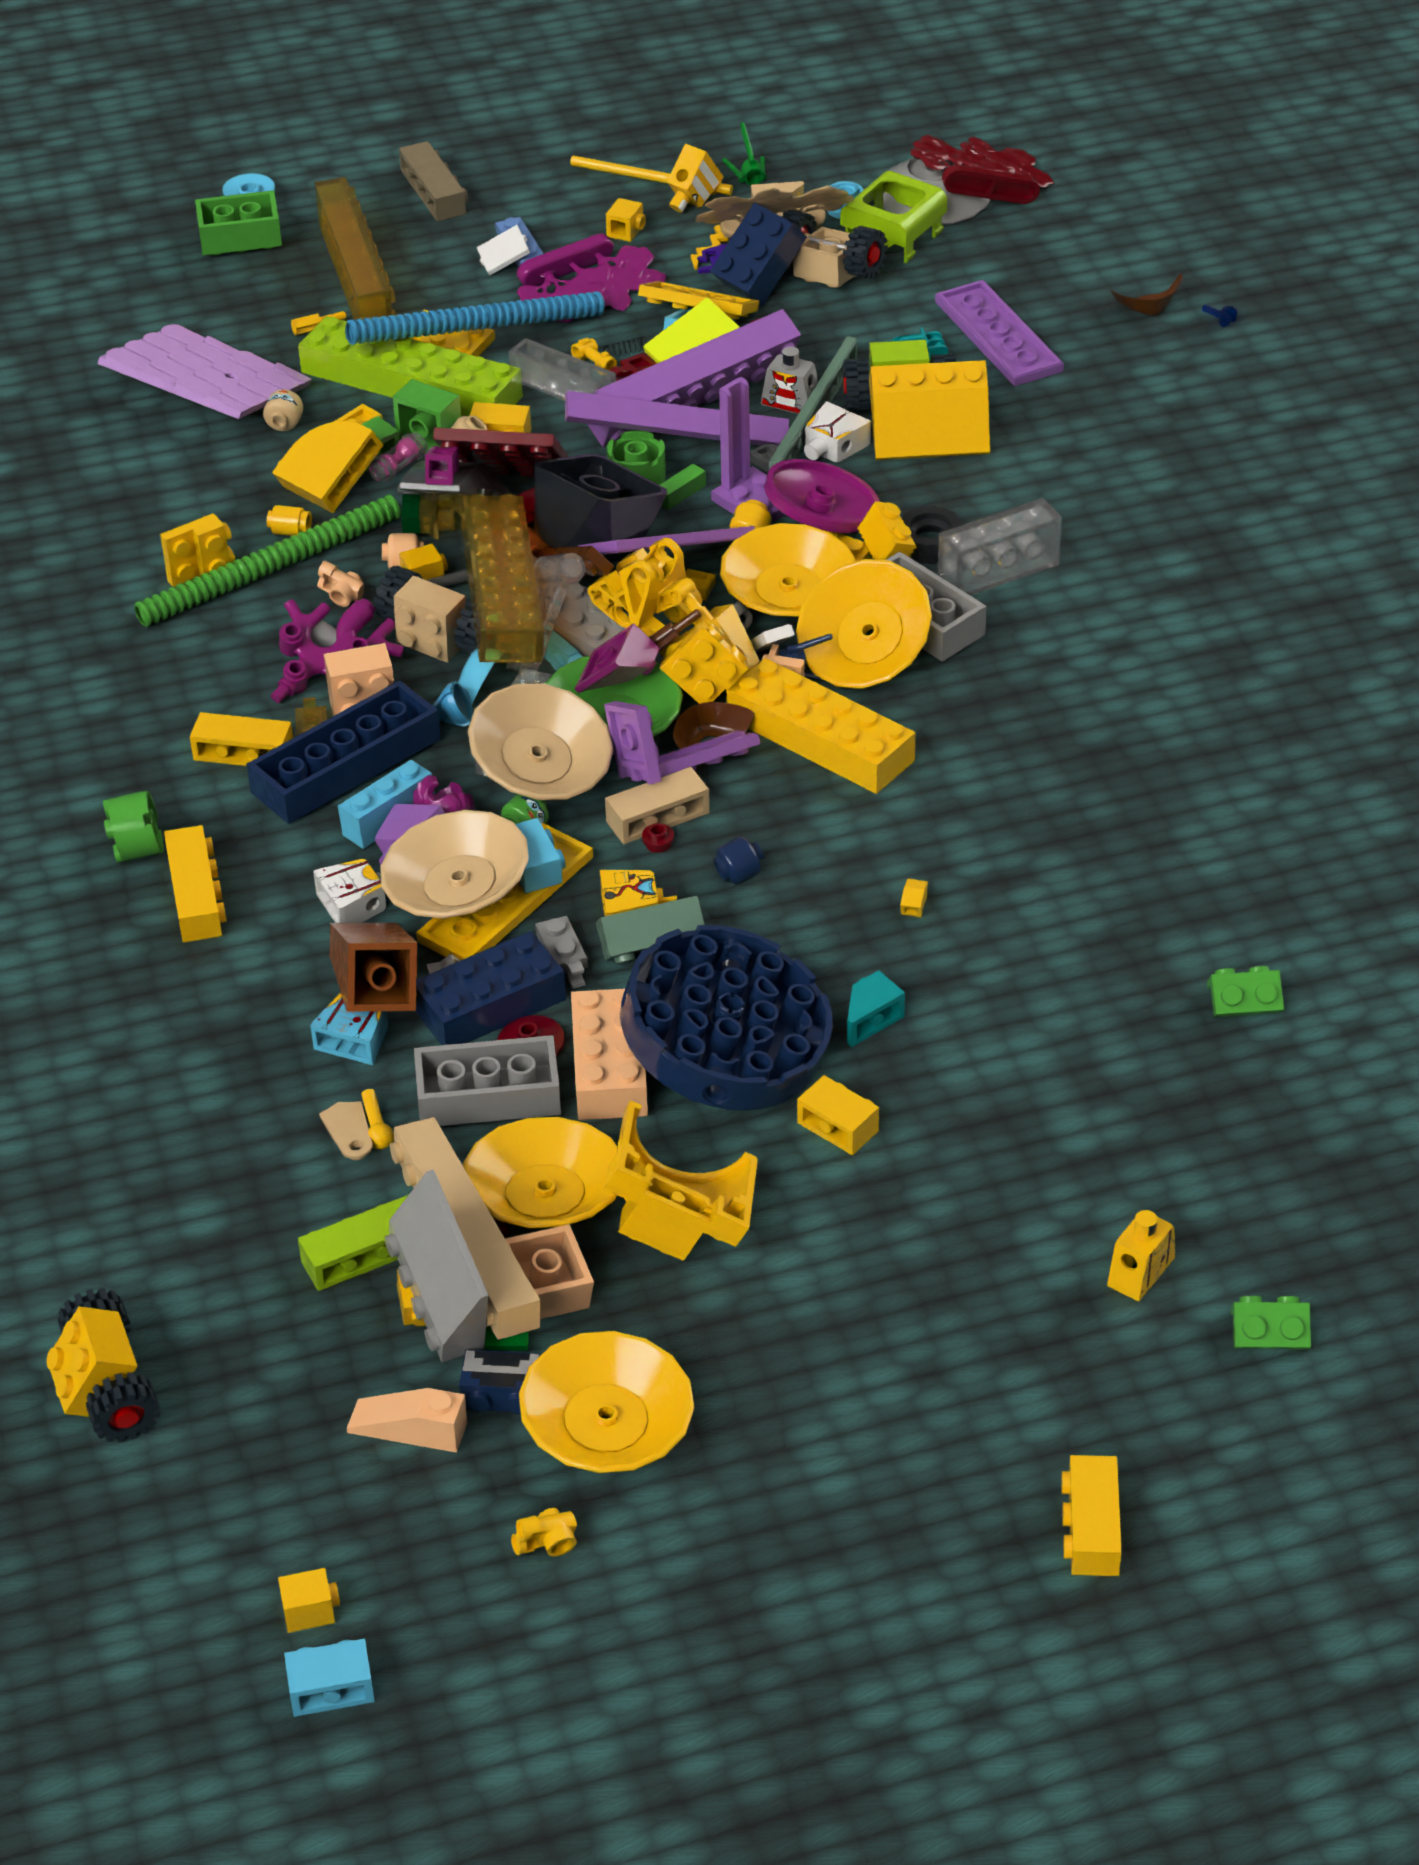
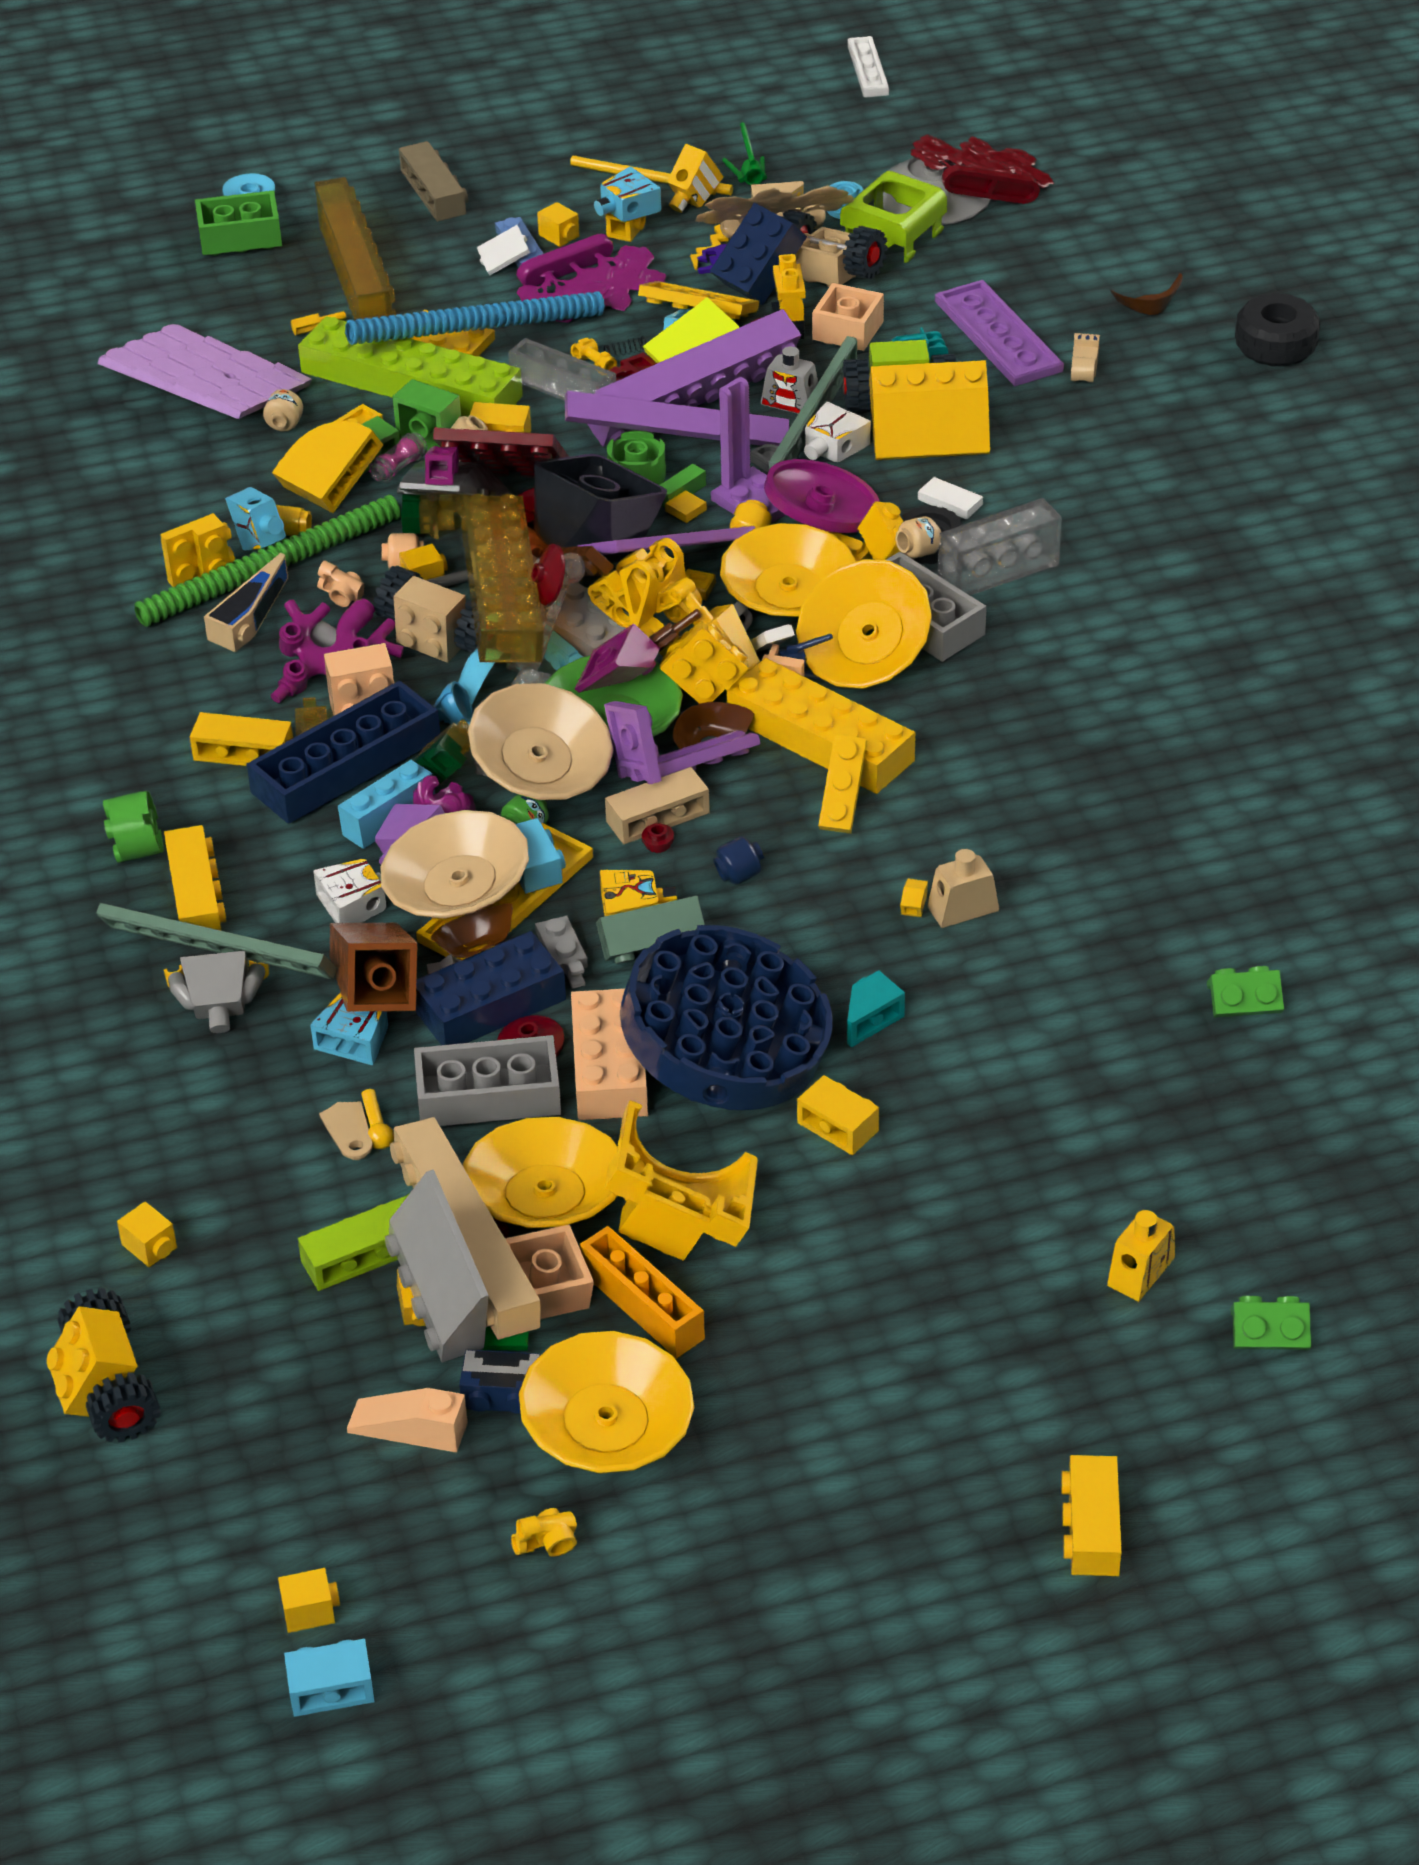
(147, 1234): none -> yellow brick
(216, 940): none -> sand green tile
(216, 985): none -> light grey torso
(244, 610): none -> slope
(257, 522): none -> medium azure torso
(446, 751): none -> dark green hips
(475, 929): none -> reddish brown piece
(549, 574): none -> dark red dish
(558, 224): none -> yellow brick
(628, 196): none -> medium azure torso
(643, 1292): none -> light orange brick
(685, 506): none -> yellow tile
(790, 290): none -> yellow hips
(842, 783): none -> yellow plate
(846, 313): none -> light nougat brick
(868, 66): none -> white tile
(918, 537): none -> tan head
(950, 496): none -> white tile
(962, 890): none -> tan torso
(1085, 357): none -> tan leg
(1225, 315): clear blue hand -> none
(1277, 329): none -> black tyre

